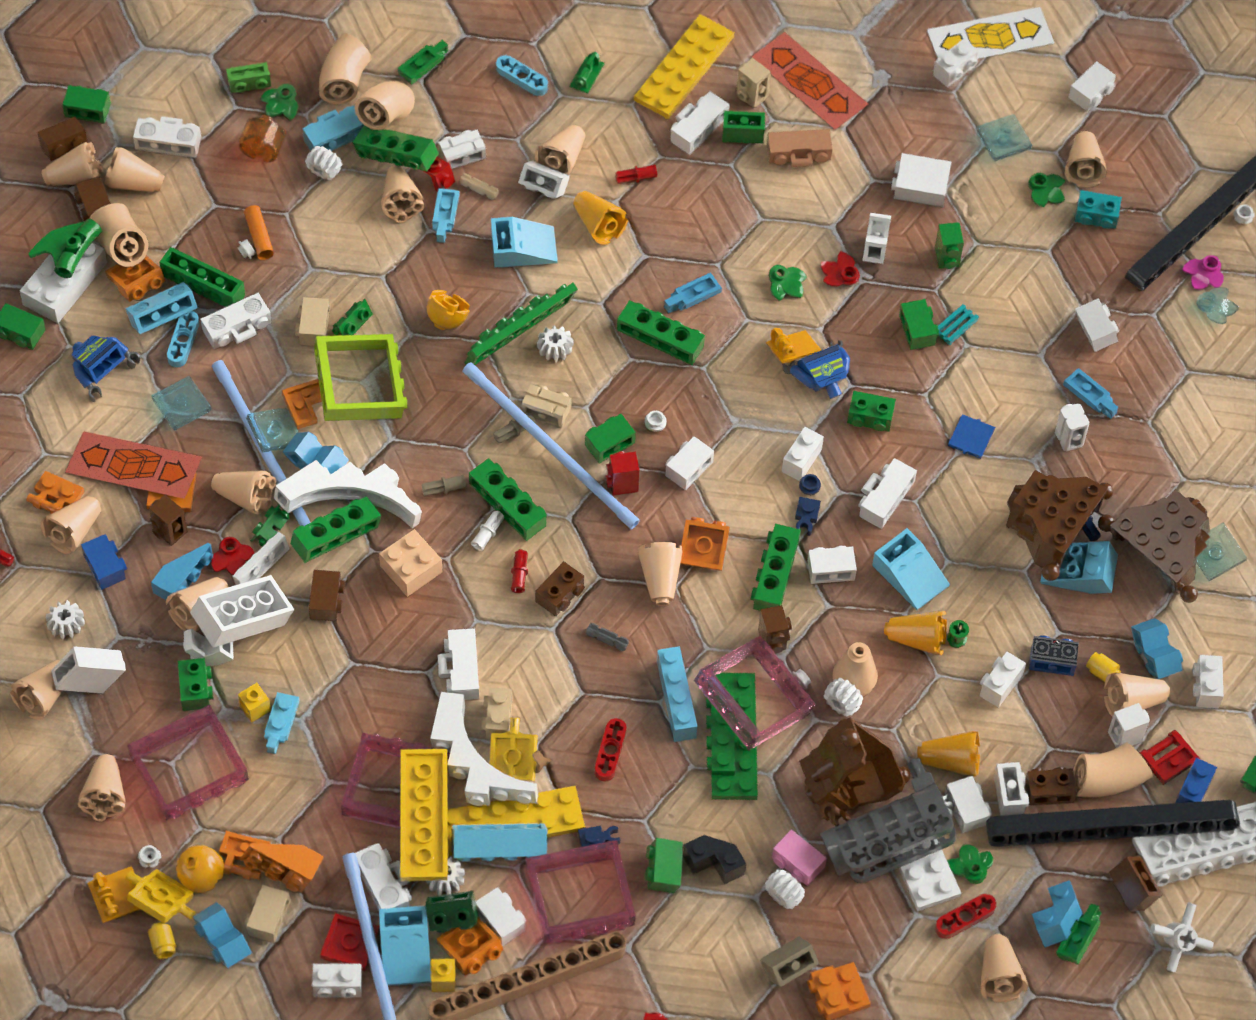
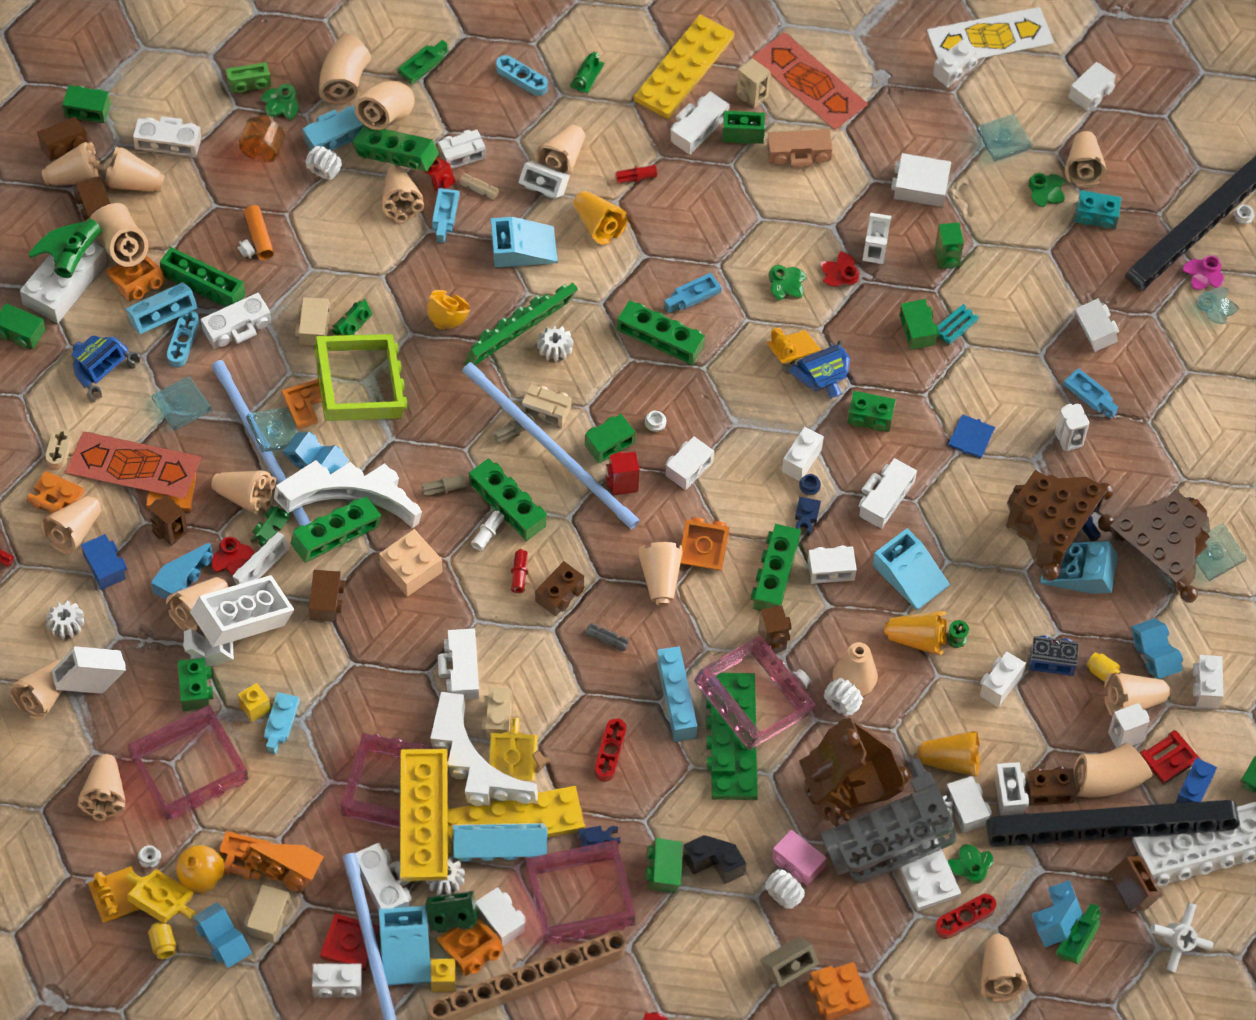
(54, 447): none -> tan beam

